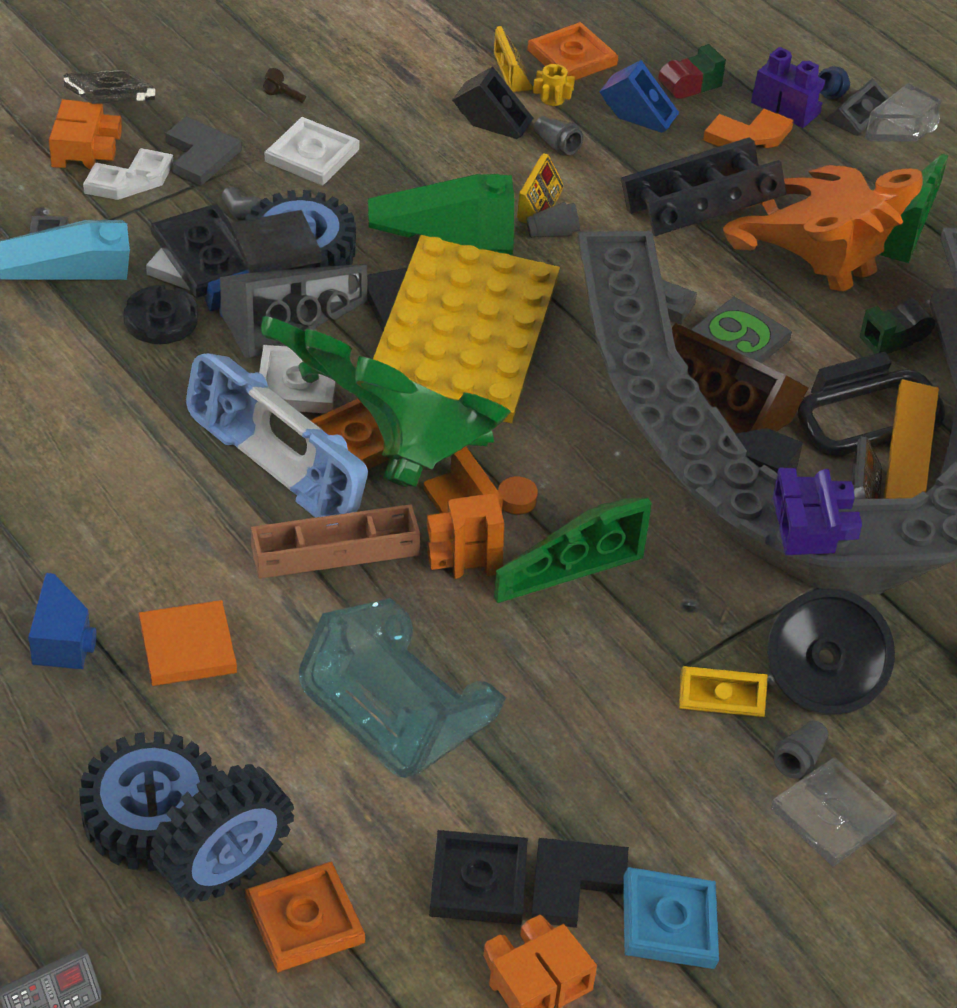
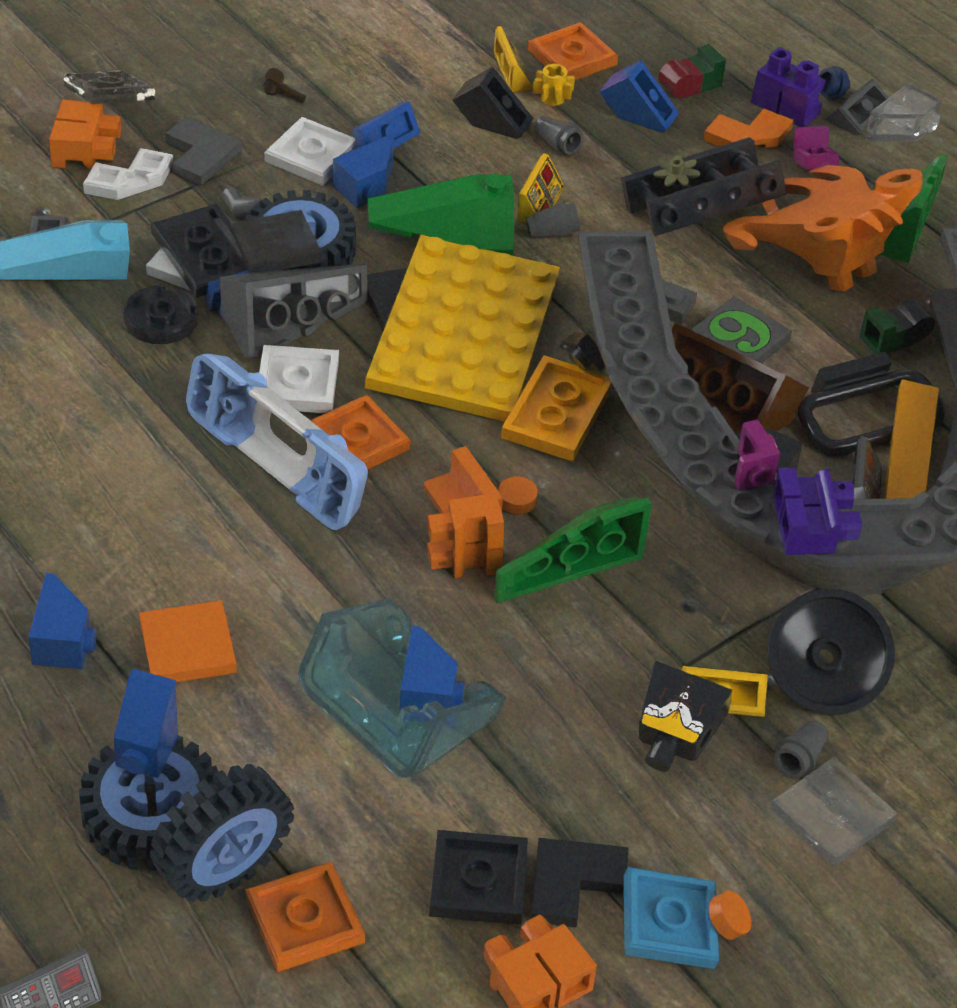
(146, 724): none -> blue slope
(355, 540): nougat piece -> none
(364, 171): none -> blue slope
(396, 121): none -> blue plate
(413, 420): green hips -> none
(429, 674): none -> blue slope
(557, 408): none -> light orange plate
(583, 351): none -> black plate
(677, 170): none -> olive plant
(680, 715): none -> torso
(729, 915): none -> orange tile
(757, 457): none -> magenta bracket
(812, 148): none -> magenta bracket

